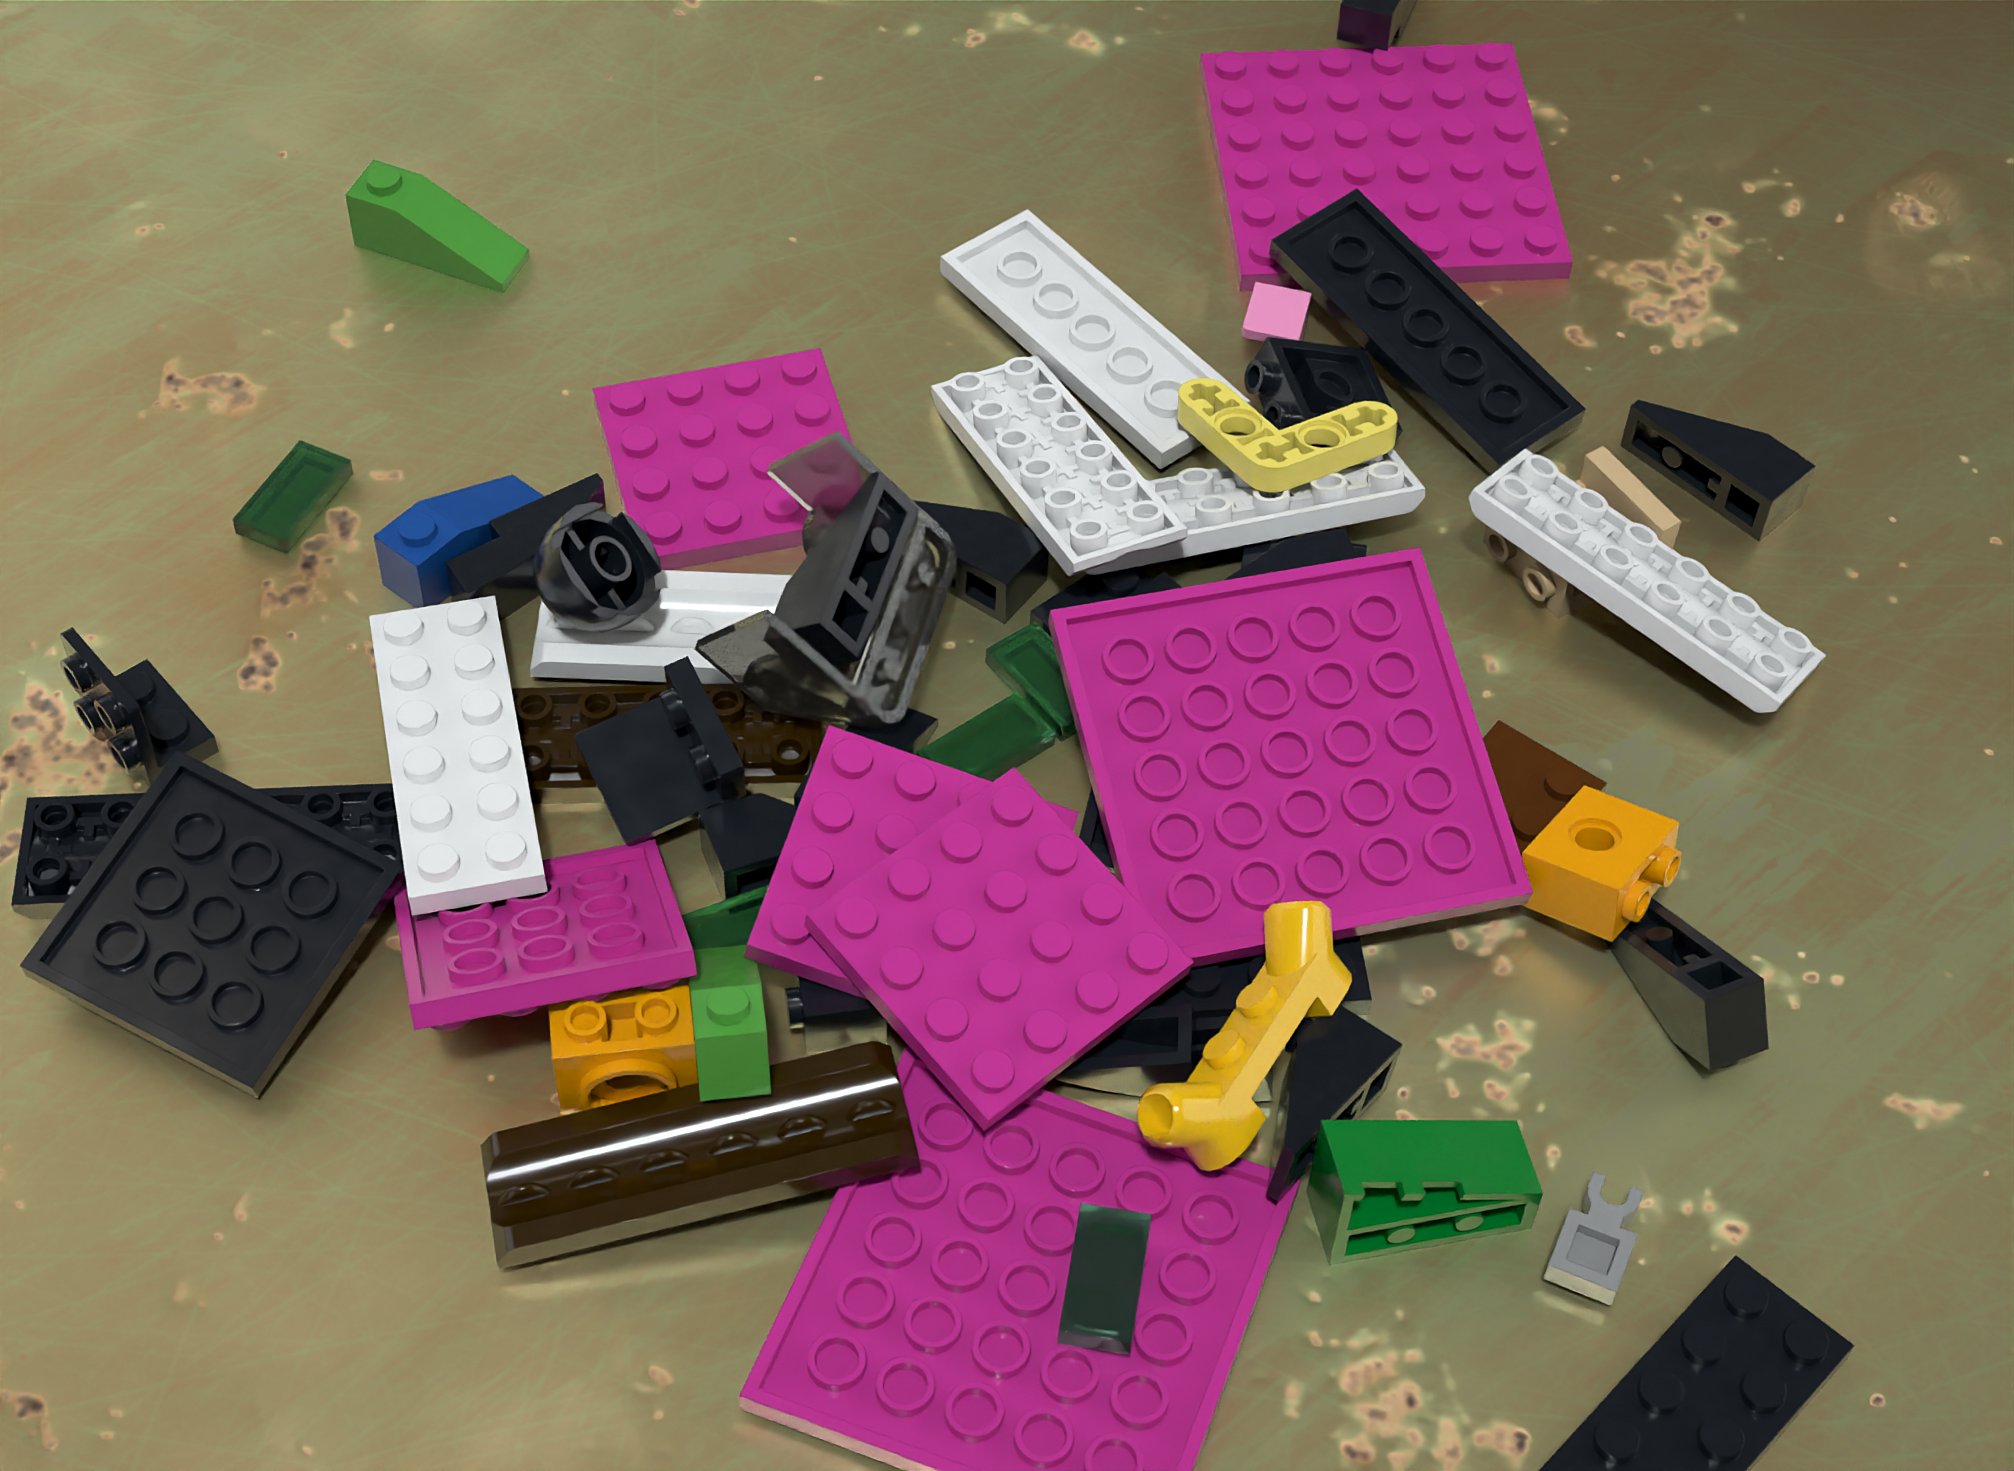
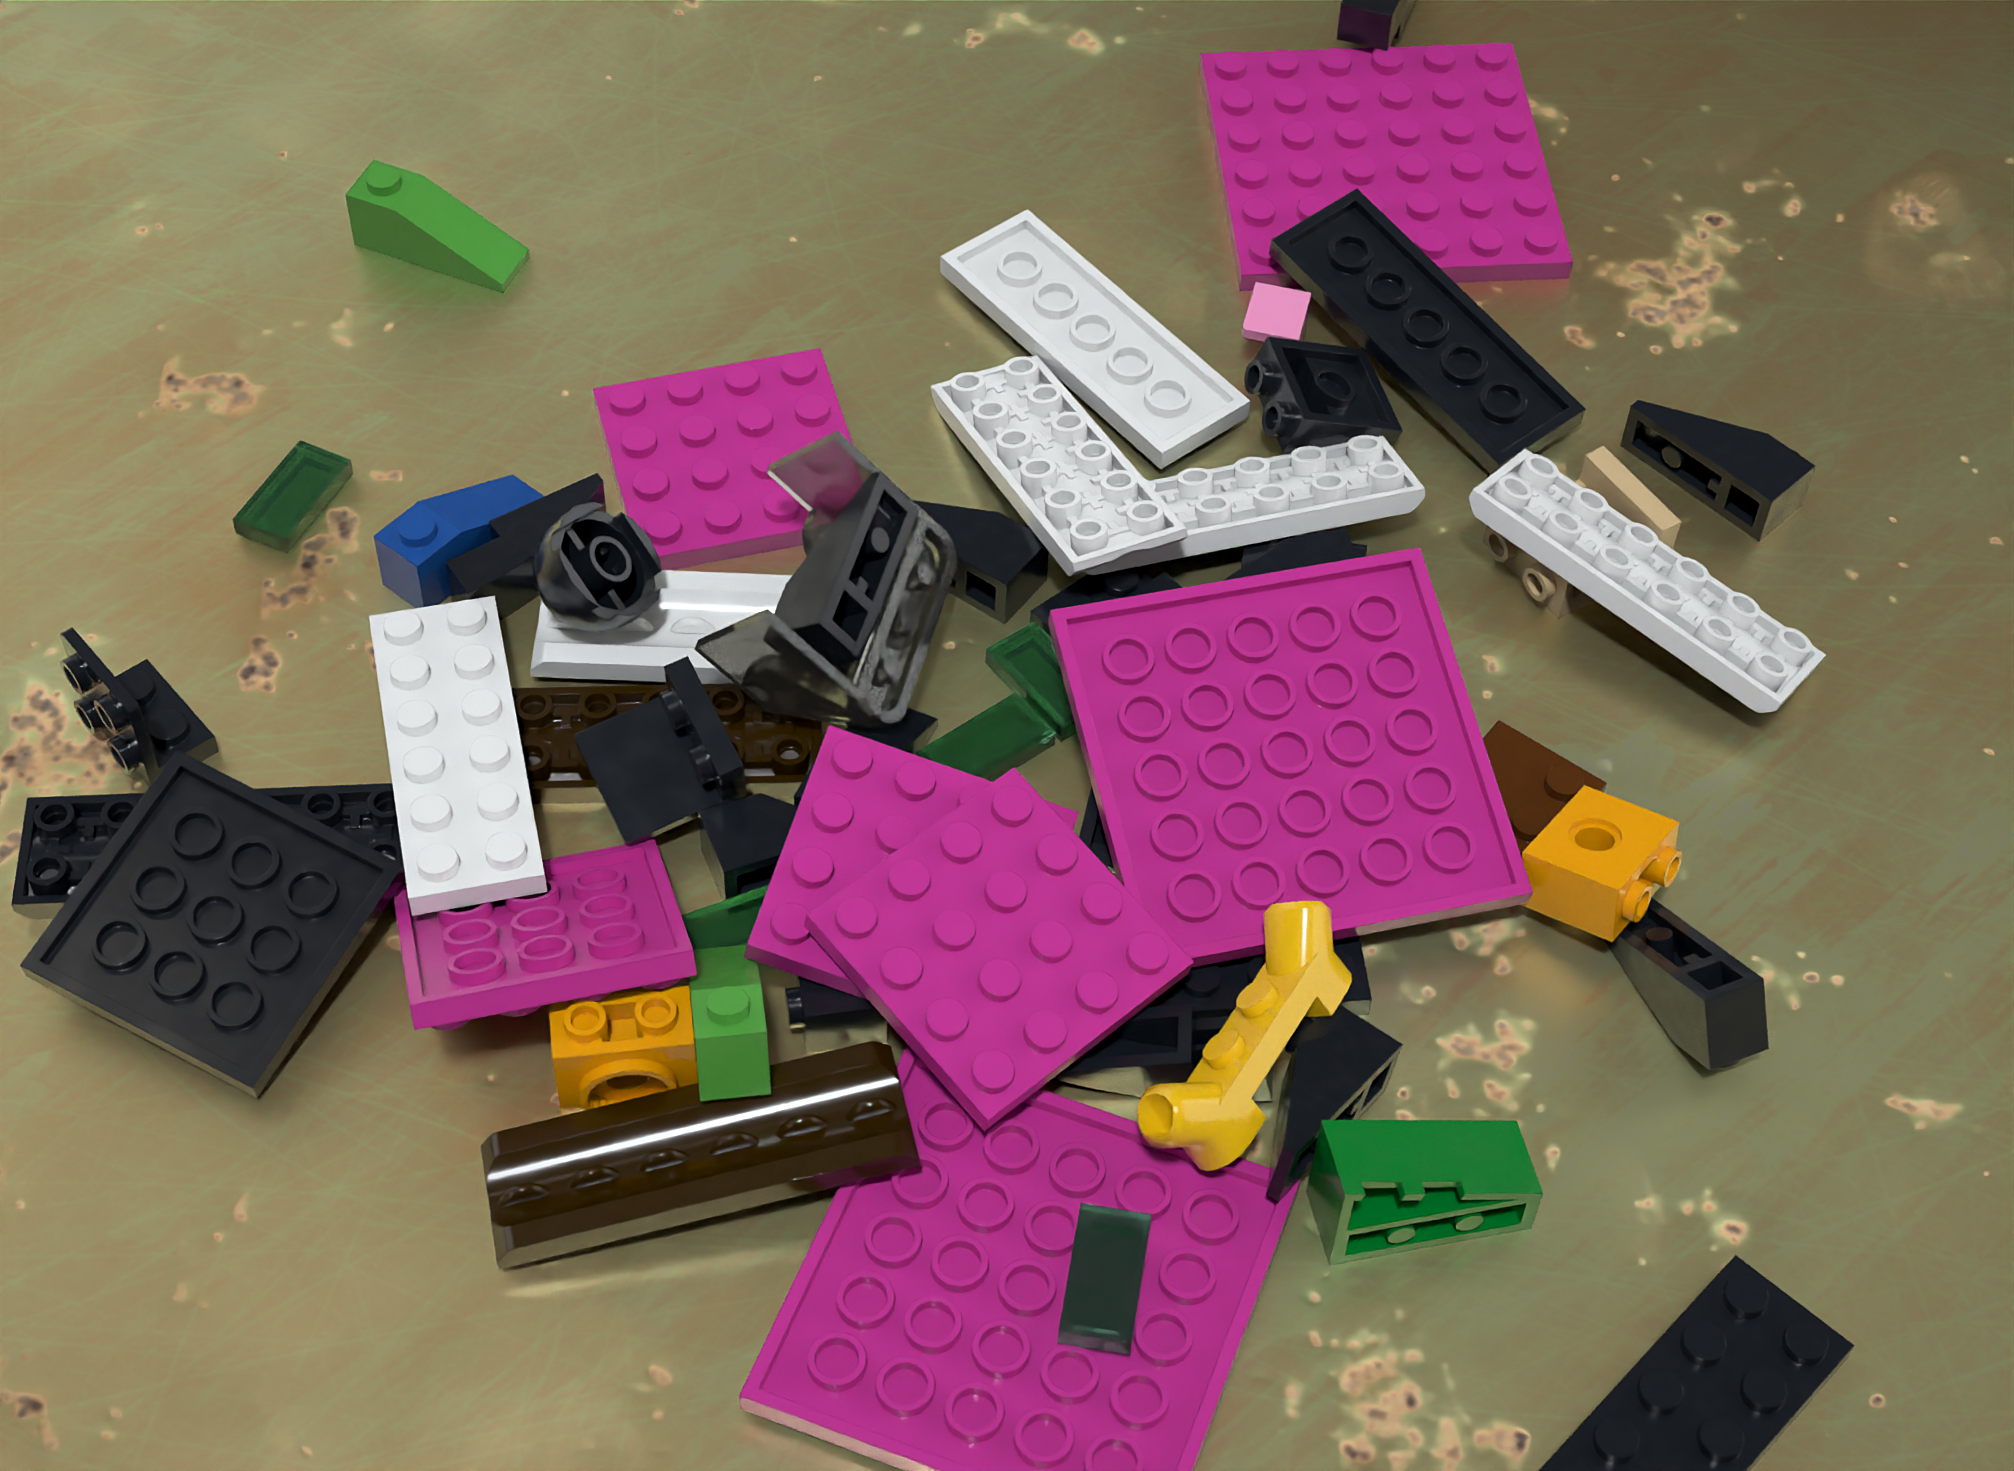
(1282, 458): light yellow beam -> none
(1594, 1245): light grey plate -> none

